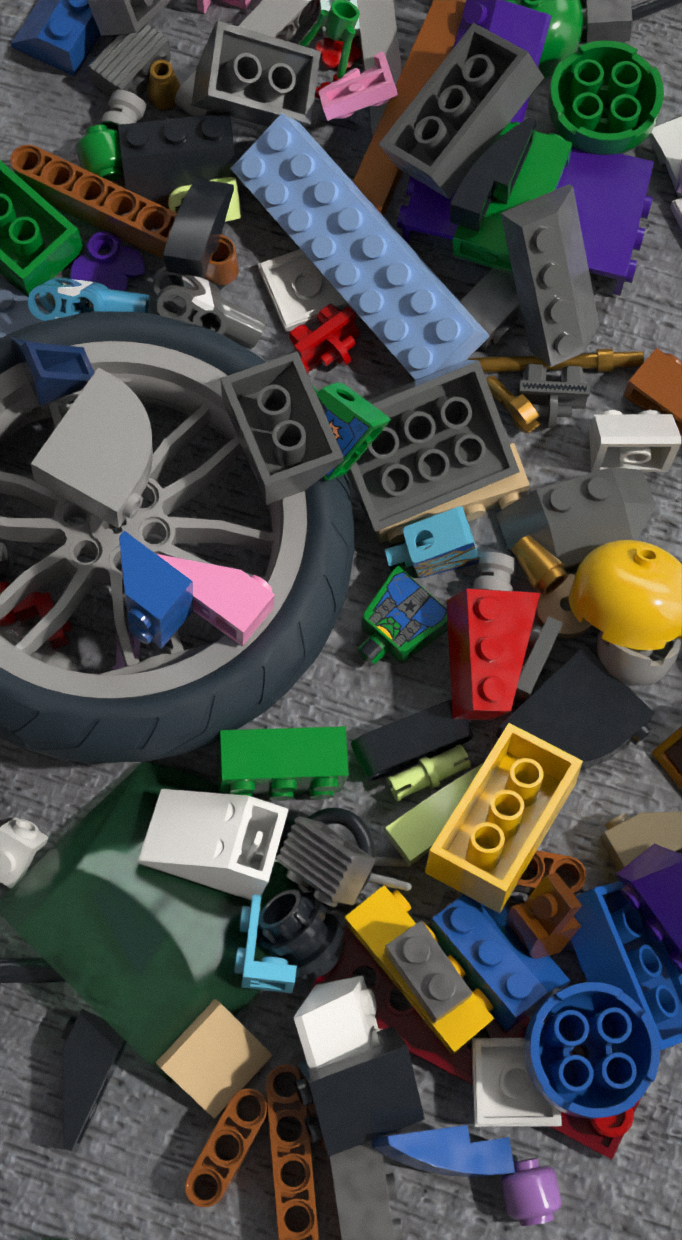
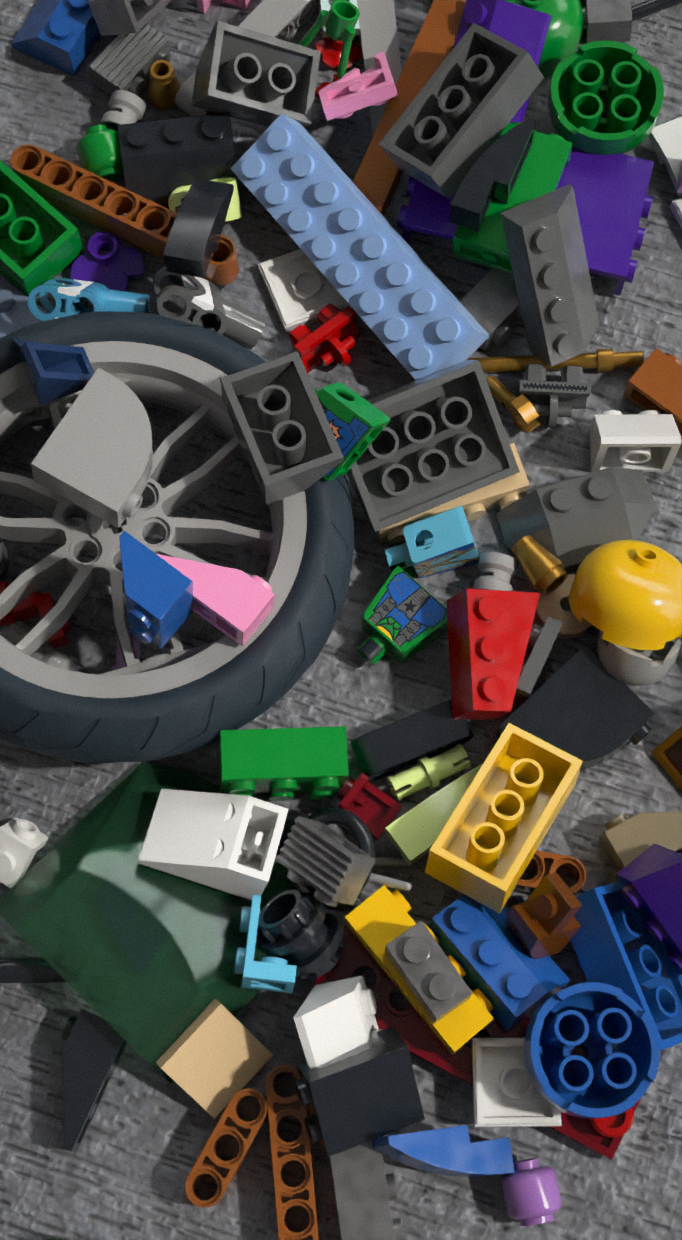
(369, 804): none -> dark red bracket

